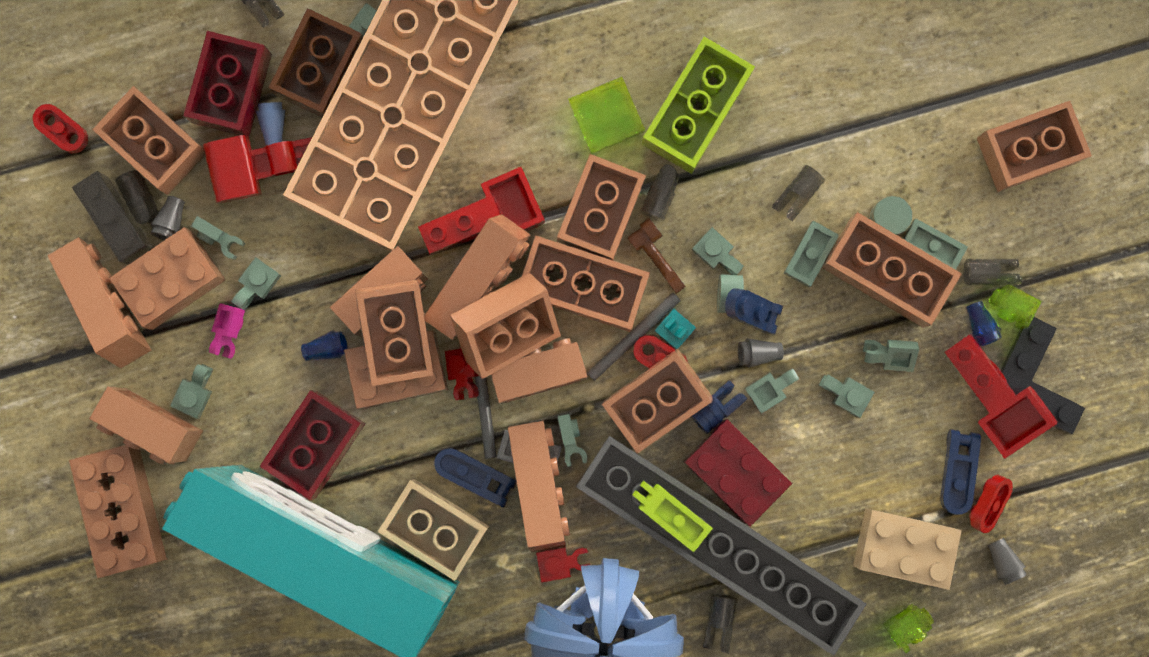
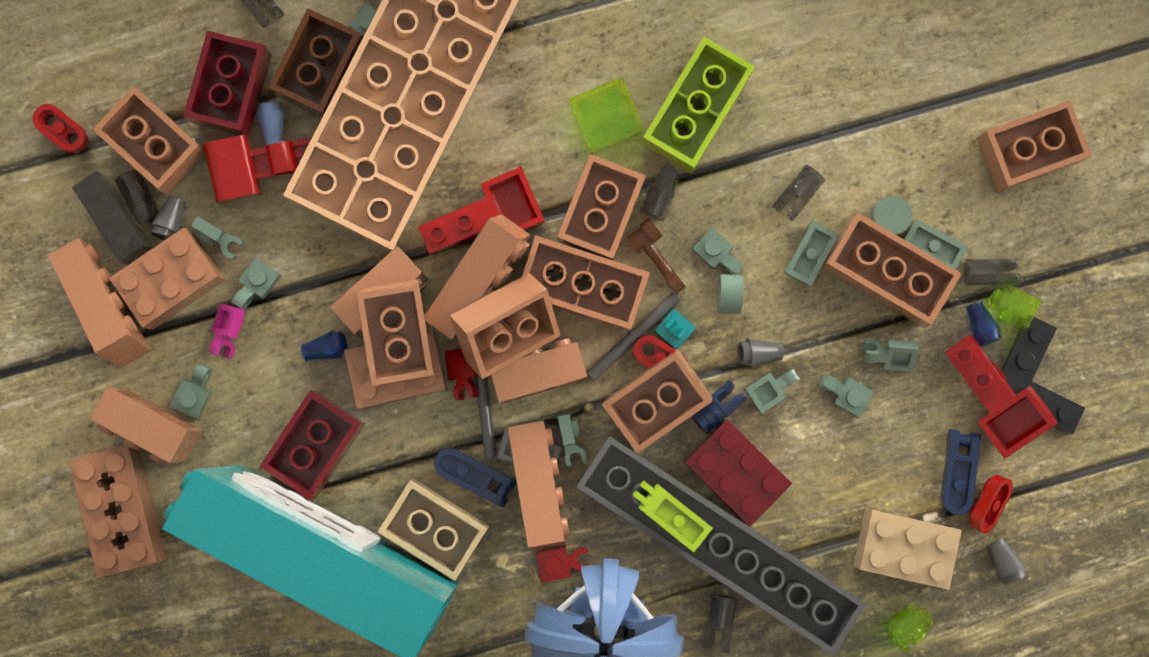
(752, 310): dark blue plate -> none

